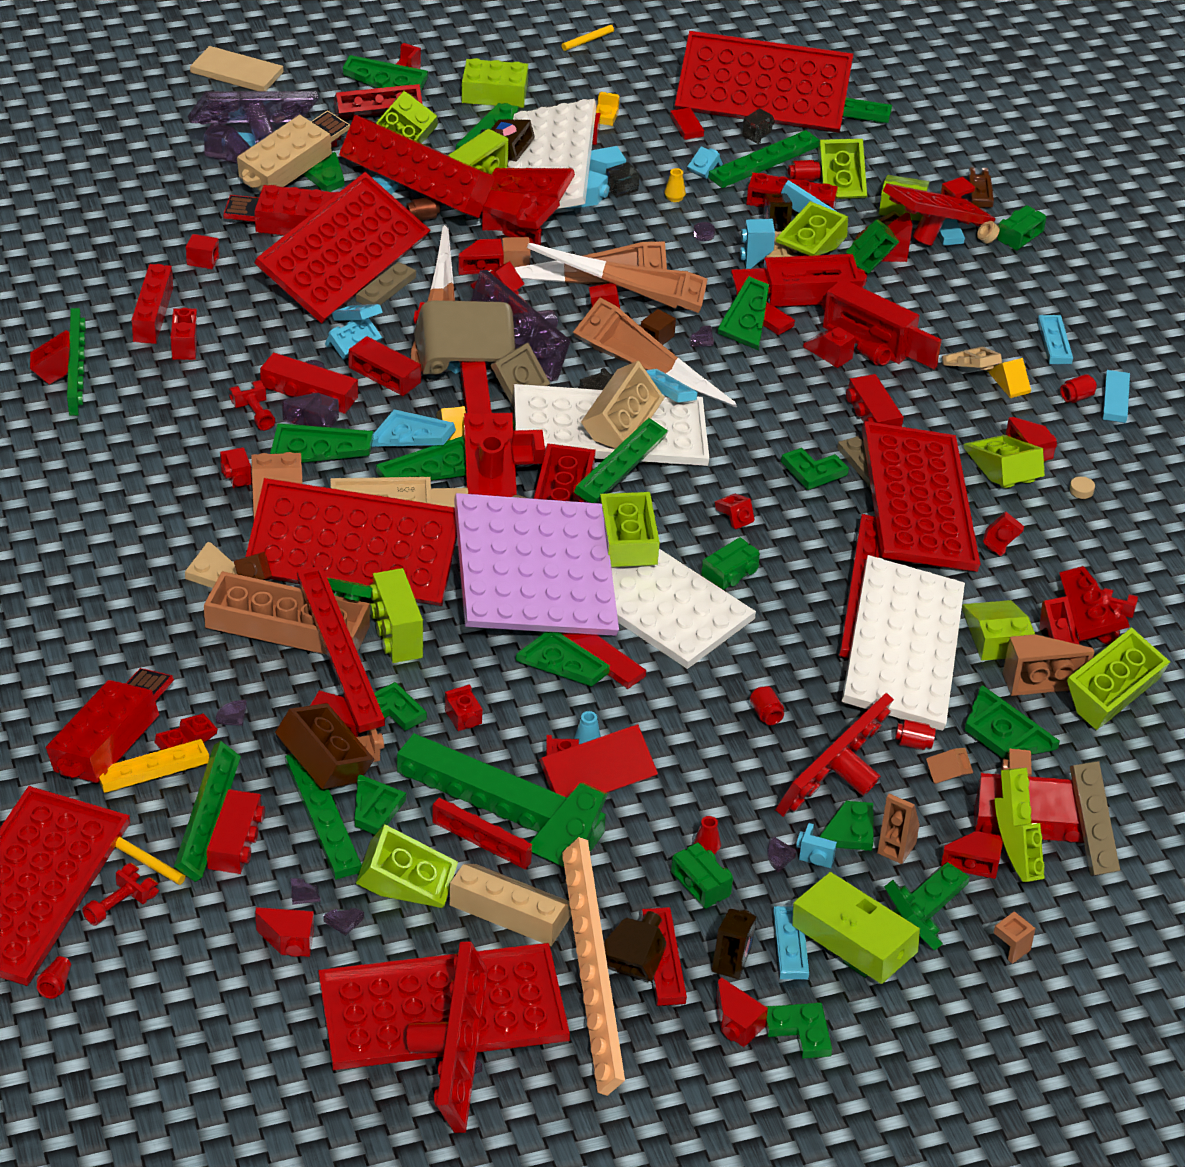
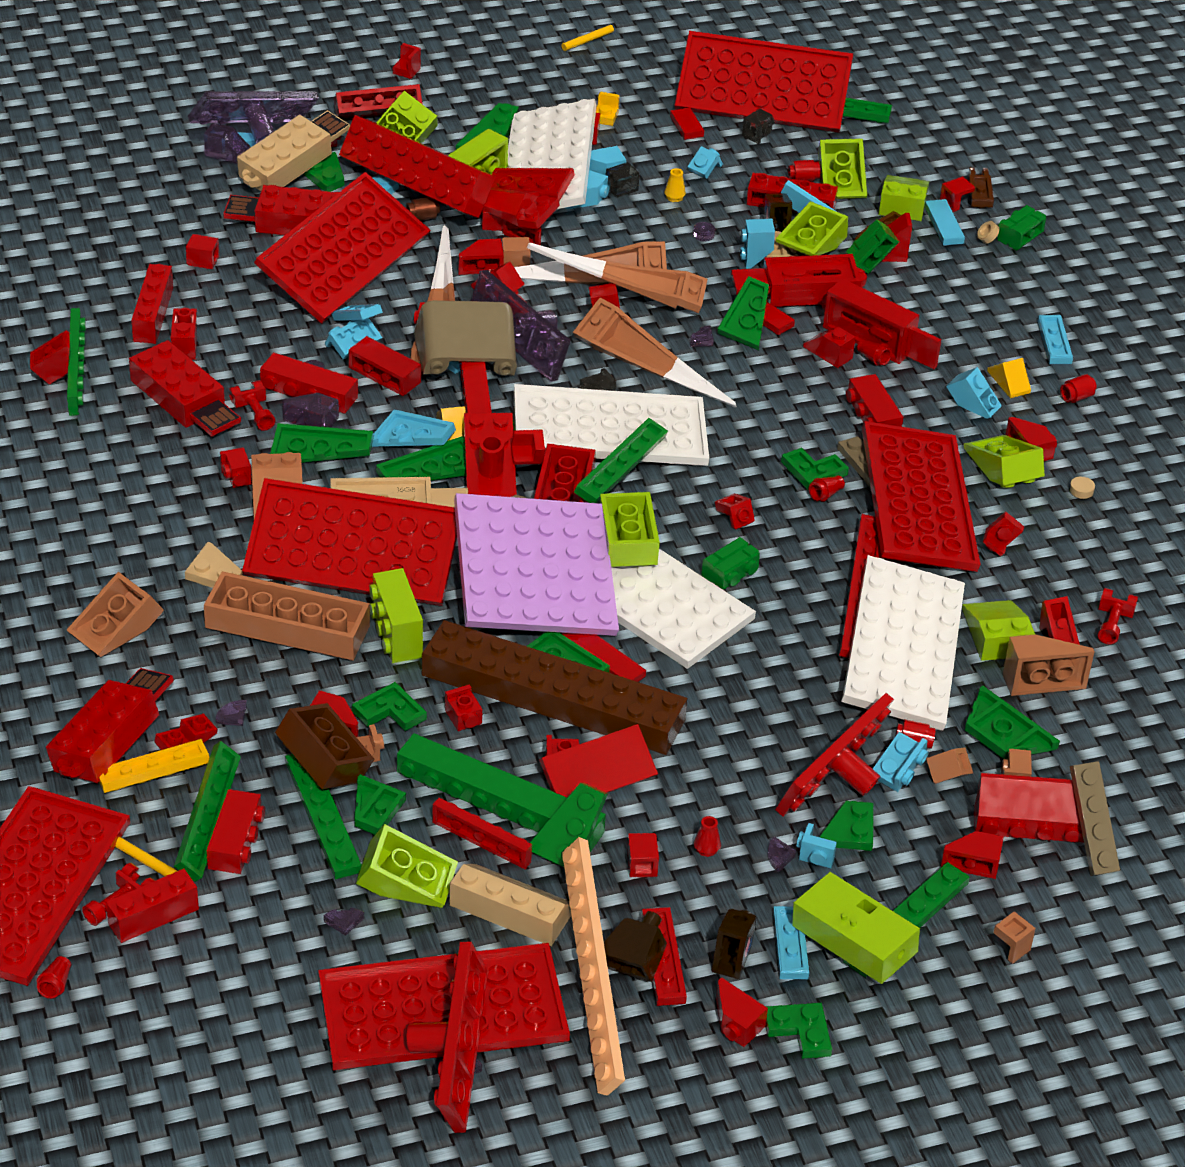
(115, 616): none -> nougat slope
(152, 905): none -> red brick
(182, 388): none -> red piece
(236, 69): tan tile -> none
(253, 566): reddish brown brick -> none
(286, 930): red slope -> none
(303, 892): clear purple tile -> none
(341, 649): red plate -> none
(352, 590): green plate -> none
(383, 74): green wing -> none
(386, 285): dark tan plate -> none
(494, 82): lime brick -> none
(519, 135): dark brown torso -> none
(519, 368): dark tan plate -> none
(552, 685): none -> reddish brown brick
(588, 727): medium azure cone -> none
(622, 405): tan slope -> none
(642, 855): none -> red panel
(660, 326): reddish brown brick -> none
(671, 387): medium azure tile -> none
(702, 875): green brick -> none
(764, 159): green plate -> none
(767, 705): red brick -> none
(824, 488): none -> red cone
(898, 829): nougat slope -> none
(900, 760): none -> medium azure bracket
(913, 913): green plate -> none
(934, 210): red plate -> none
(974, 393): none -> medium azure slope
(977, 357): tan wing -> none
(1018, 834): lime slope -> none
(1090, 605): red wing -> none
(1115, 678): lime slope -> none
(1116, 396): medium azure tile -> none

